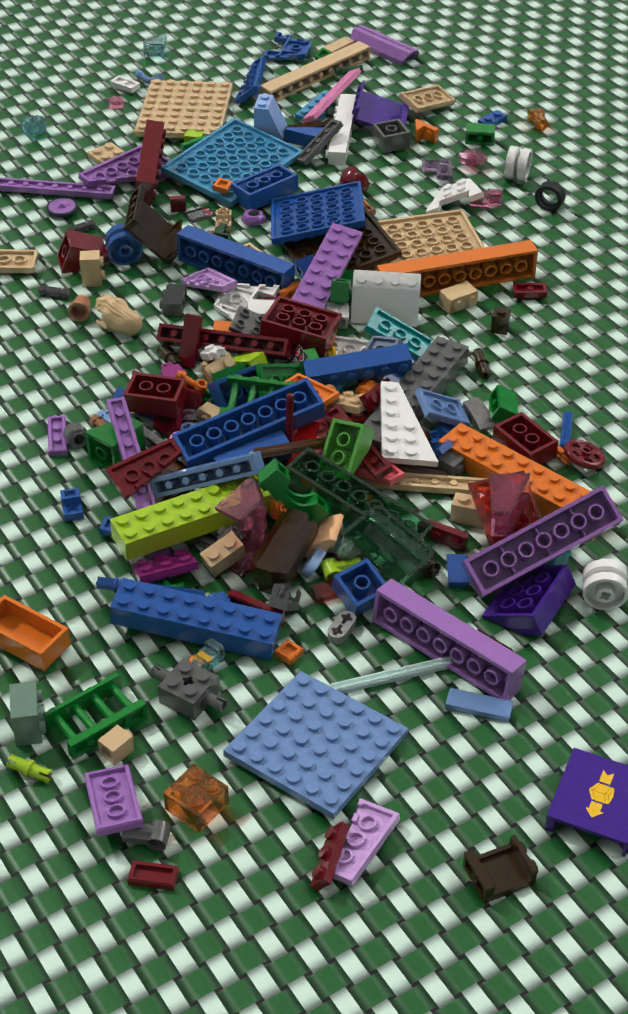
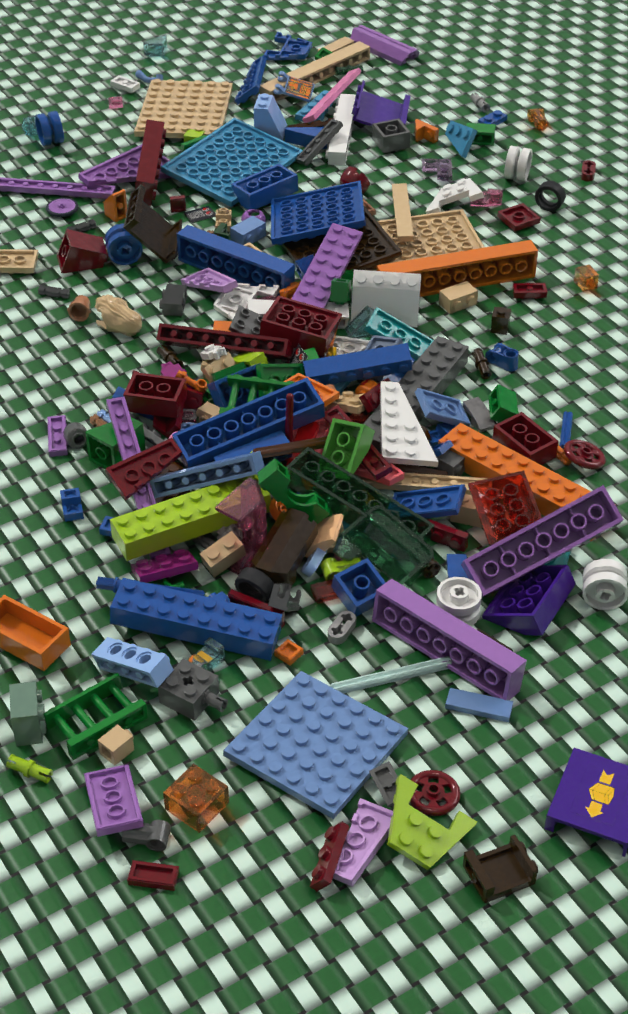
(49, 128): none -> blue wheel
(91, 268): tan brick -> none
(104, 153): tan plate -> none
(116, 206): none -> orange slope
(133, 662): none -> light blue brick
(190, 340): dark red tile -> none
(222, 185): orange plate -> none
(248, 231): none -> medium blue brick
(254, 584): none -> black tyre
(294, 87): none -> flag
(356, 327): none -> clear light blue slope
(385, 780): none -> dark grey hinge
(402, 213): none -> tan tile
(417, 834): none -> lime wing
(427, 98): tan tile -> none
(433, 501): none -> blue tile
(433, 809): none -> dark red plate
(460, 136): none -> dark azure wing
(460, 598): none -> white wheel
(472, 157): clear pink dish -> none
(480, 102): none -> light grey pin
(503, 357): none -> blue piece
(507, 501): clear pink slope -> none
(518, 217): none -> dark red plate
(586, 278): none -> clear orange brick
(588, 170): none -> dark red beam

